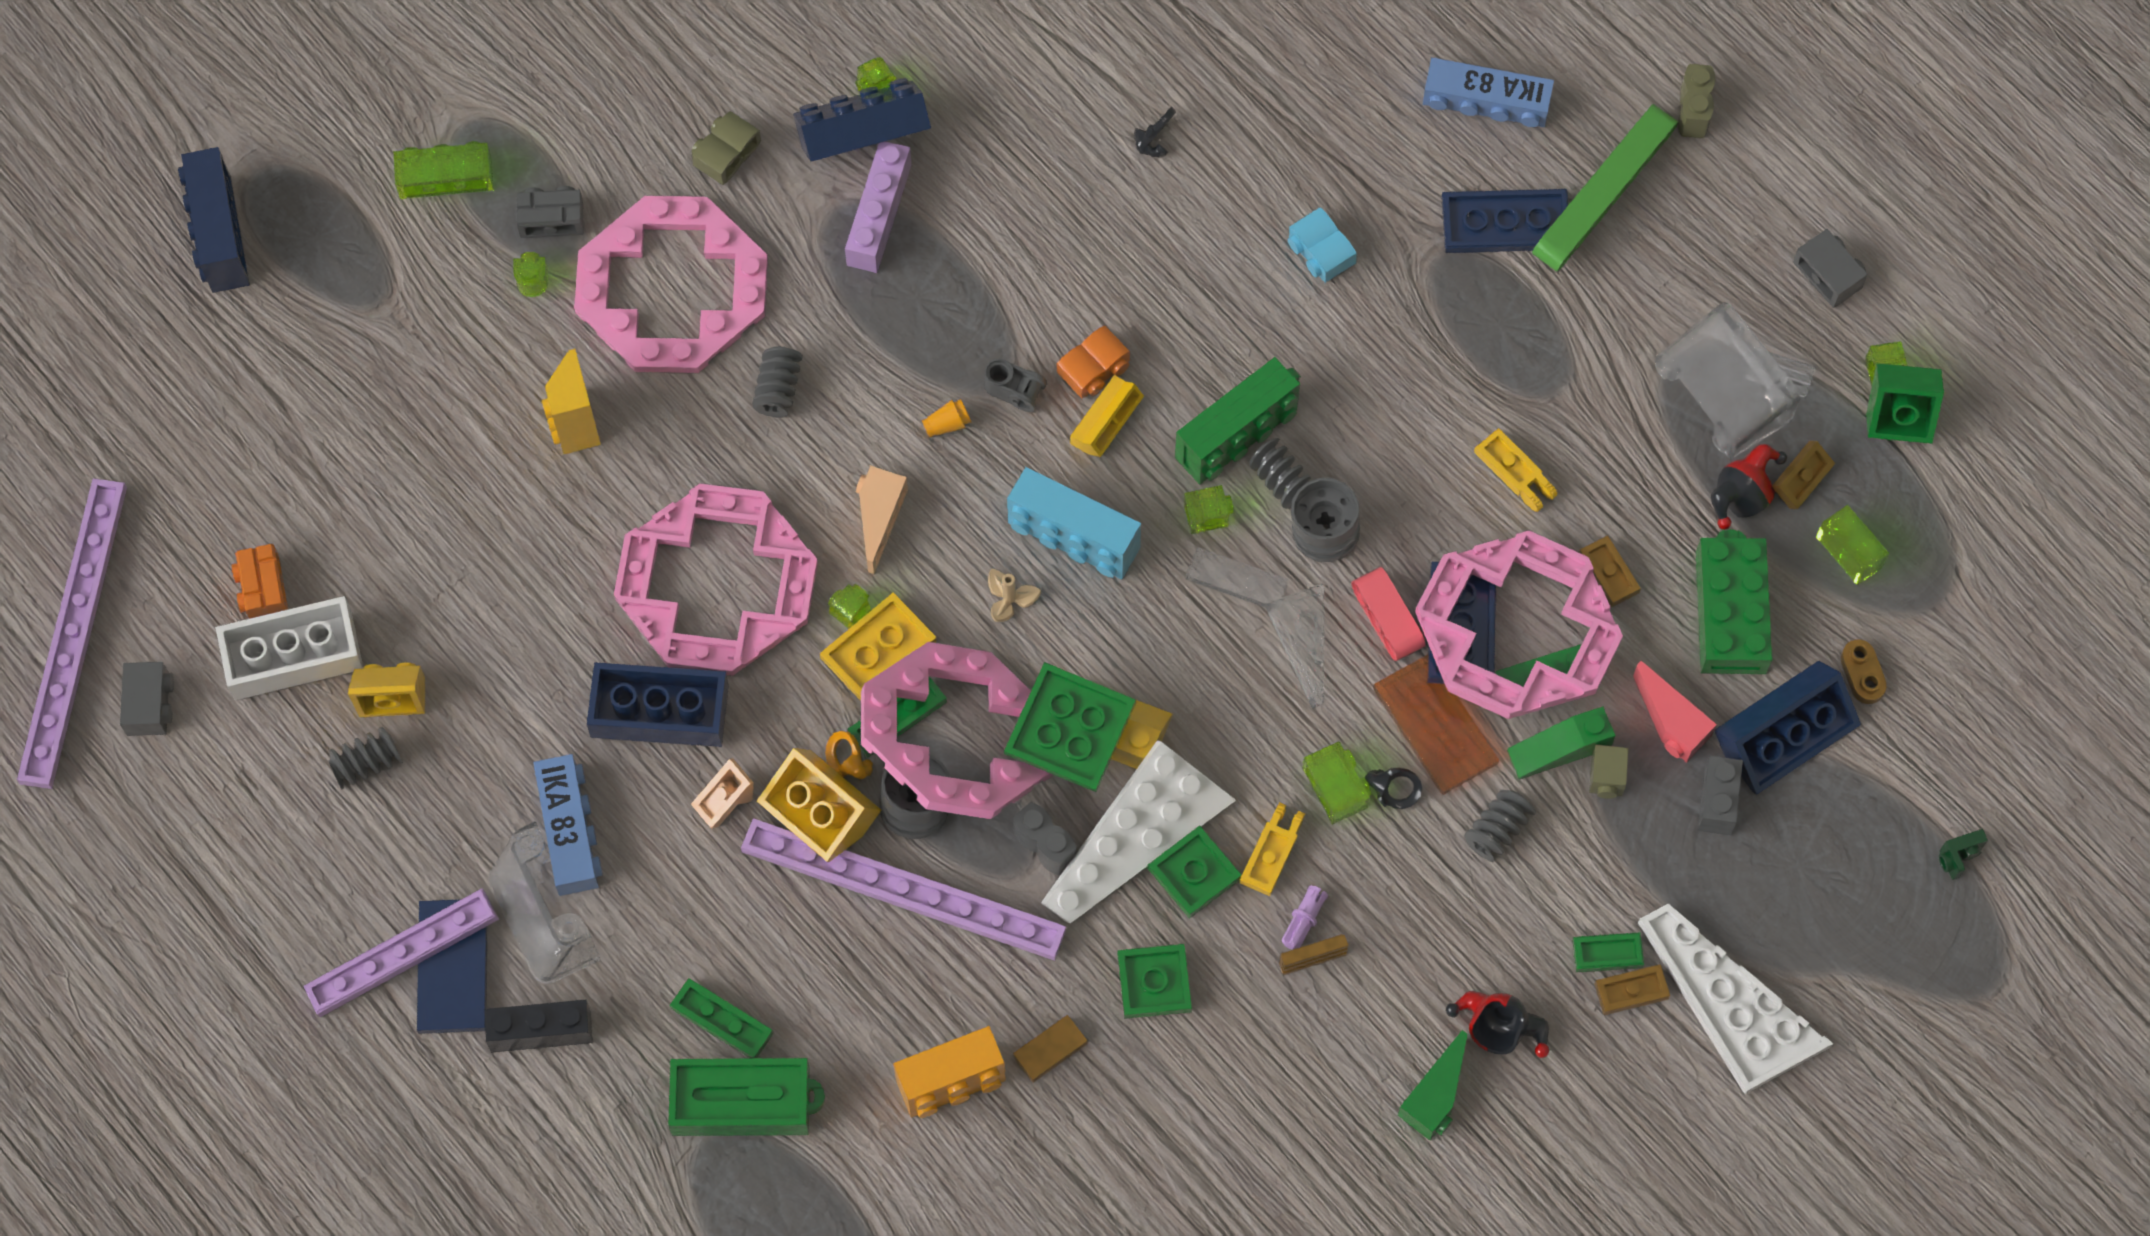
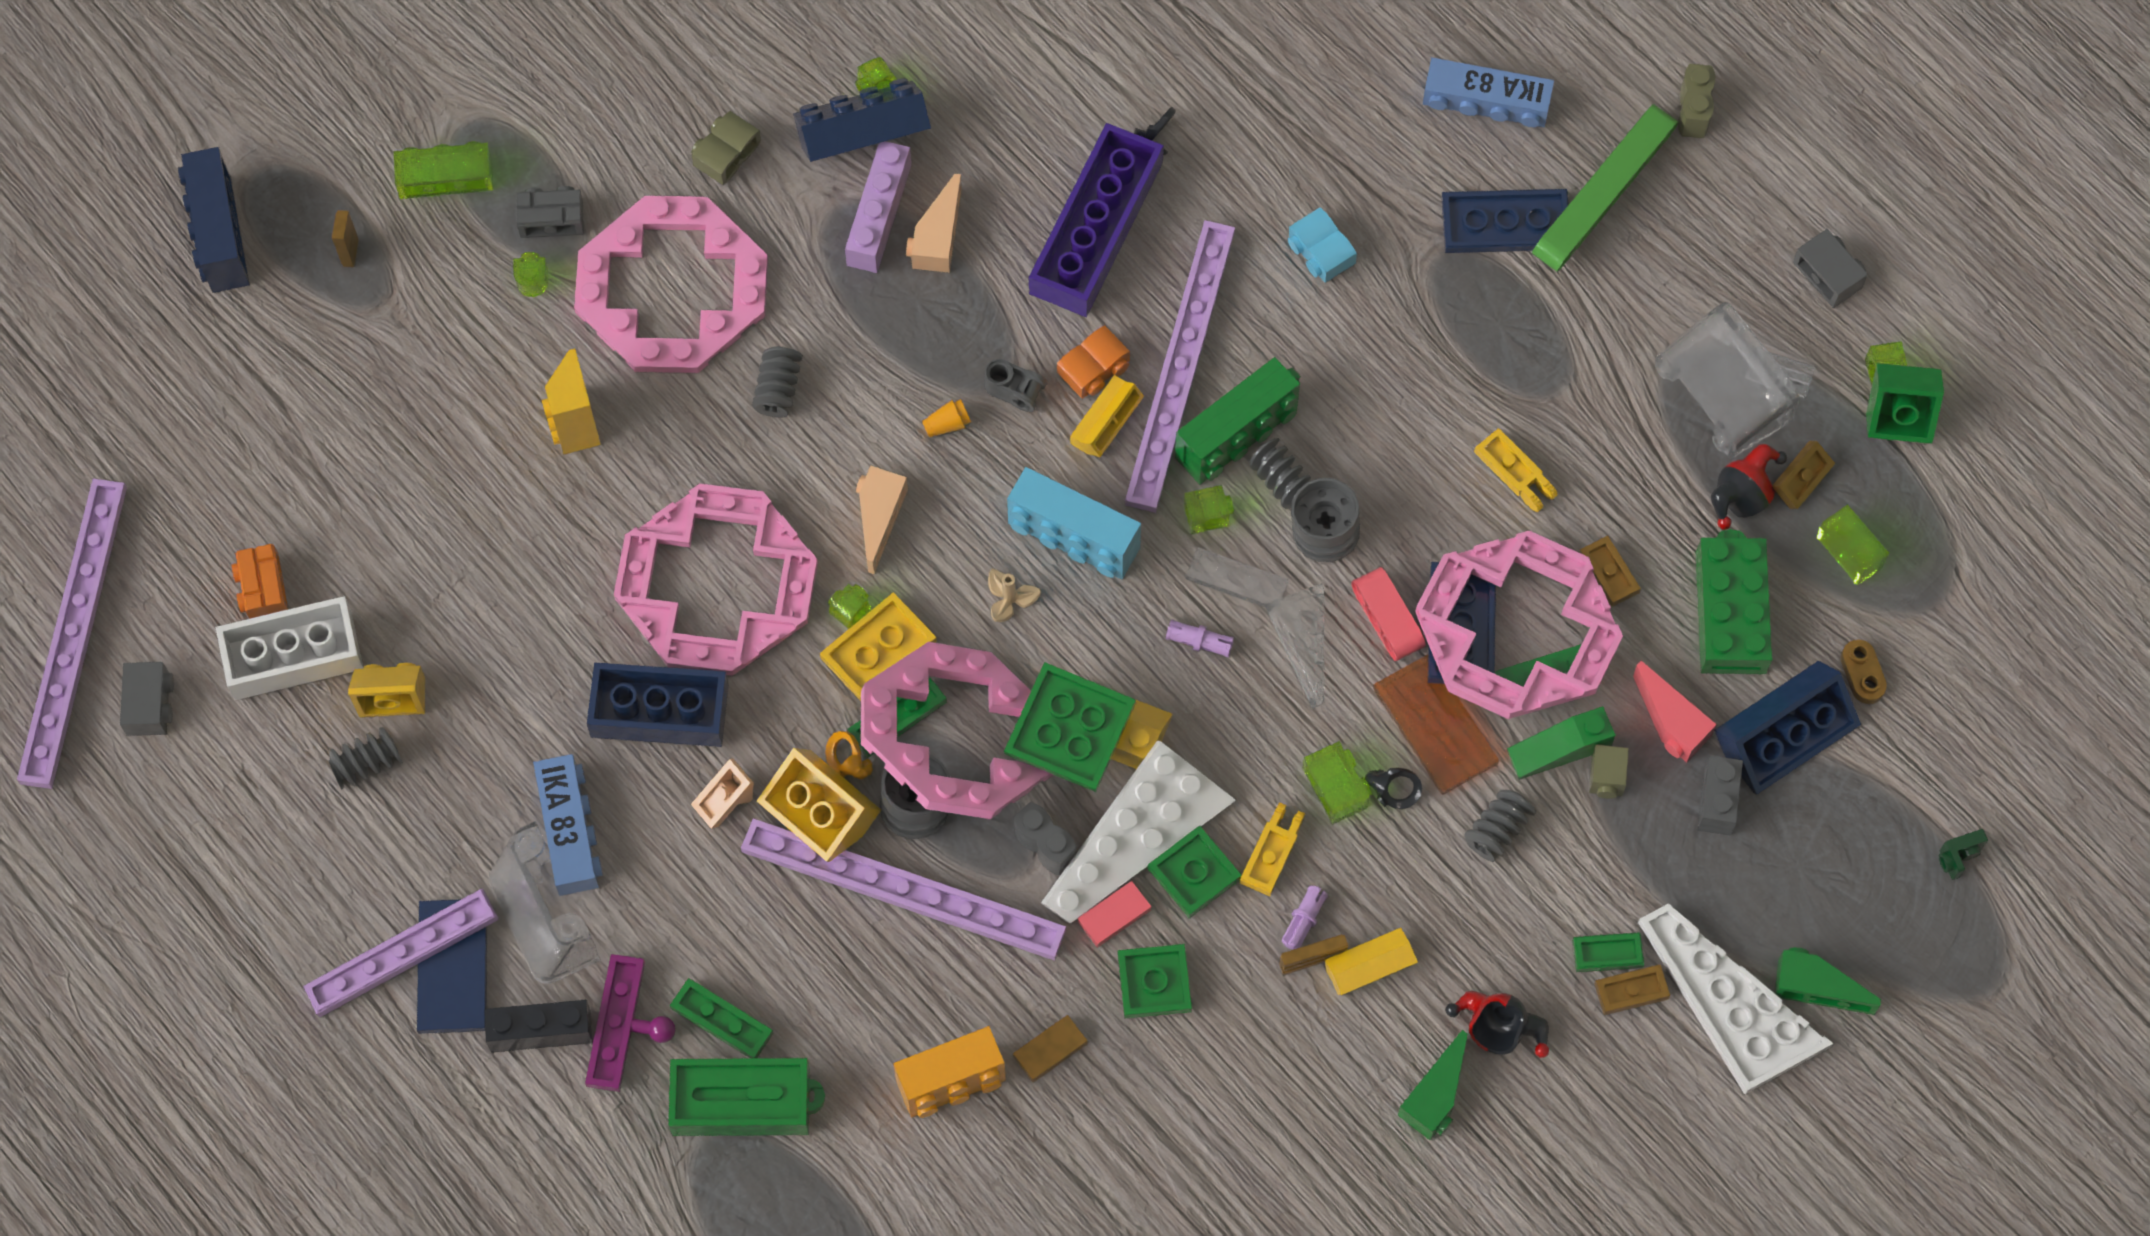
(345, 238): none -> pearl gold tile
(618, 1022): none -> magenta plate
(935, 232): none -> light nougat slope
(1096, 220): none -> dark purple brick
(1114, 914): none -> coral tile
(1179, 366): none -> lavender plate
(1199, 638): none -> lavender pin
(1370, 961): none -> yellow piece
(1816, 982): none -> green slope

